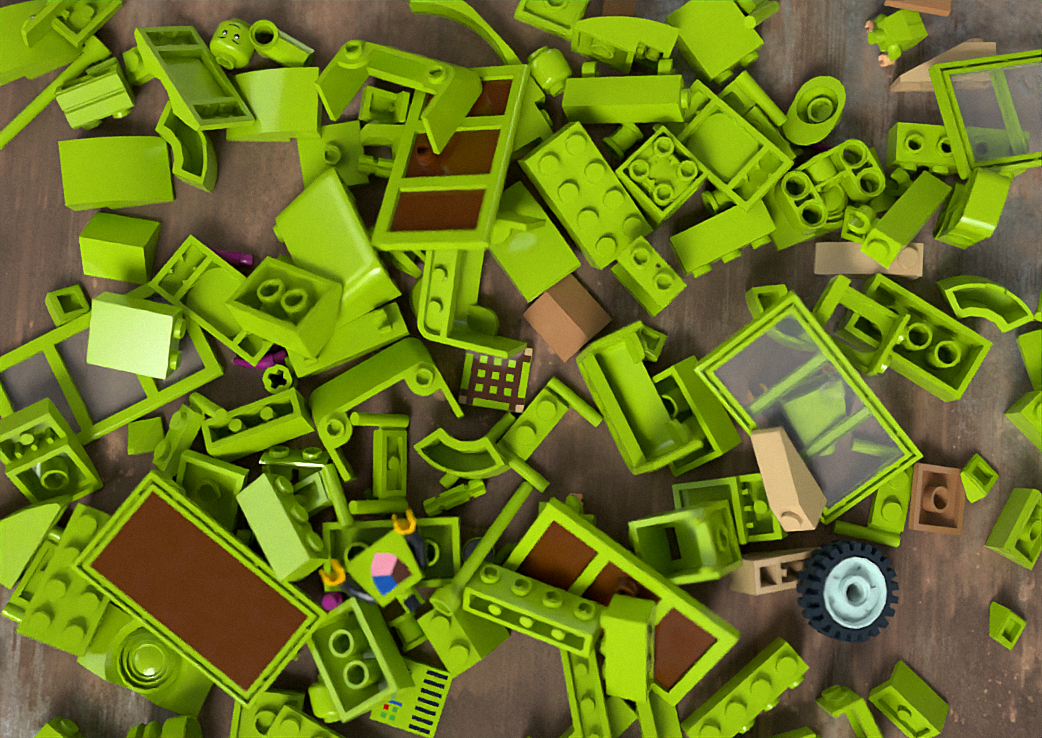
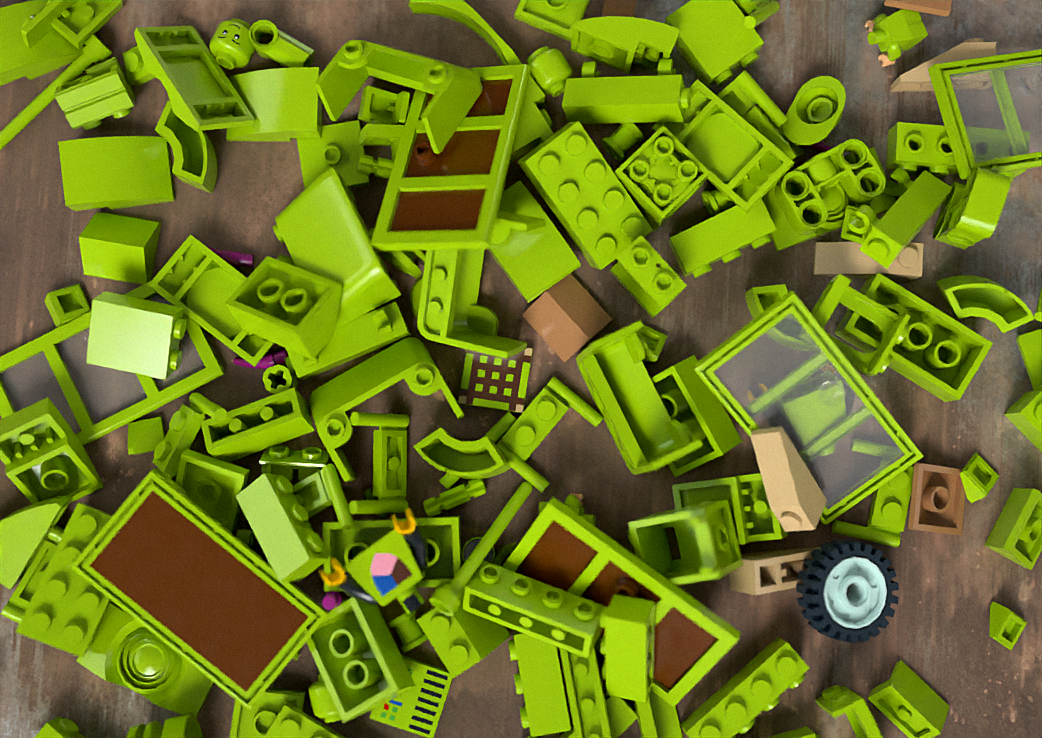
(541, 684): none -> lime brick

